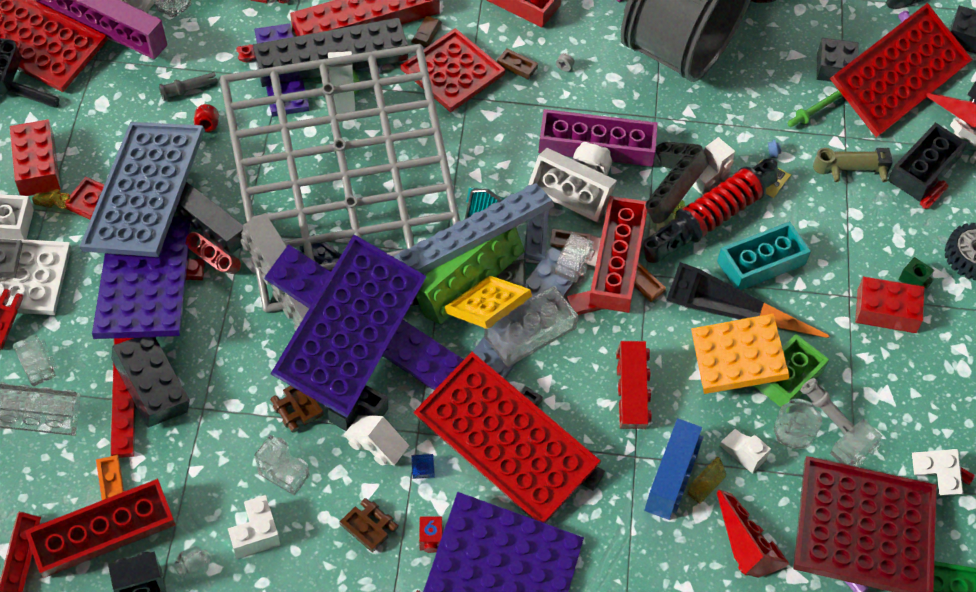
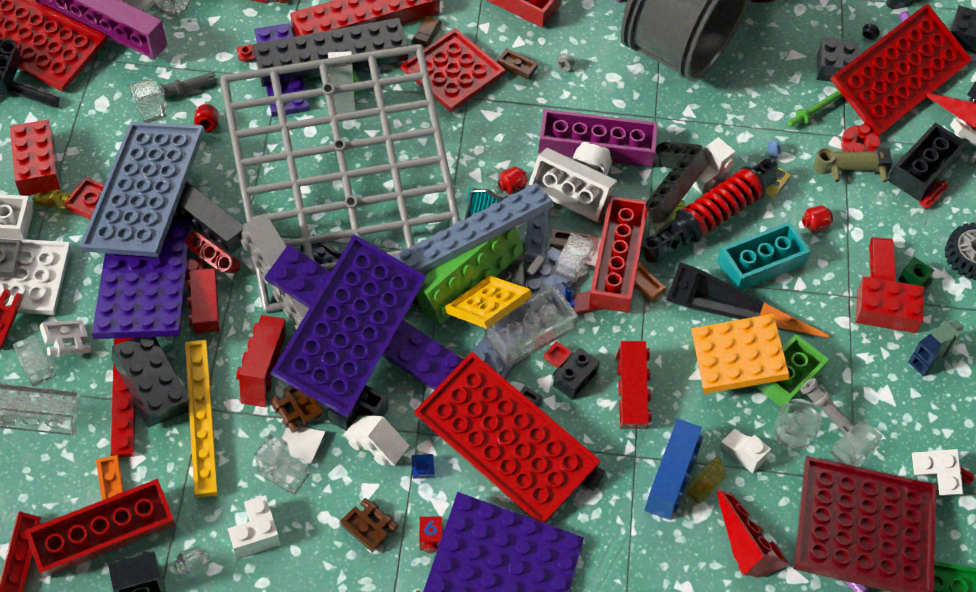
(65, 332): none -> white plate
(149, 100): none -> clear brick
(201, 419): none -> yellow plate
(203, 301): none -> red brick
(260, 360): none -> red wedge
(303, 442): none -> white sticker
(512, 180): none -> red head
(534, 266): none -> light grey tile
(557, 354): none -> red plate
(567, 292): none -> clear blue plate
(575, 373): none -> black brick
(817, 218): none -> red head
(860, 133): none -> red plate
(871, 31): none -> black plate
(882, 258): none -> red beam
(935, 345): none -> hips

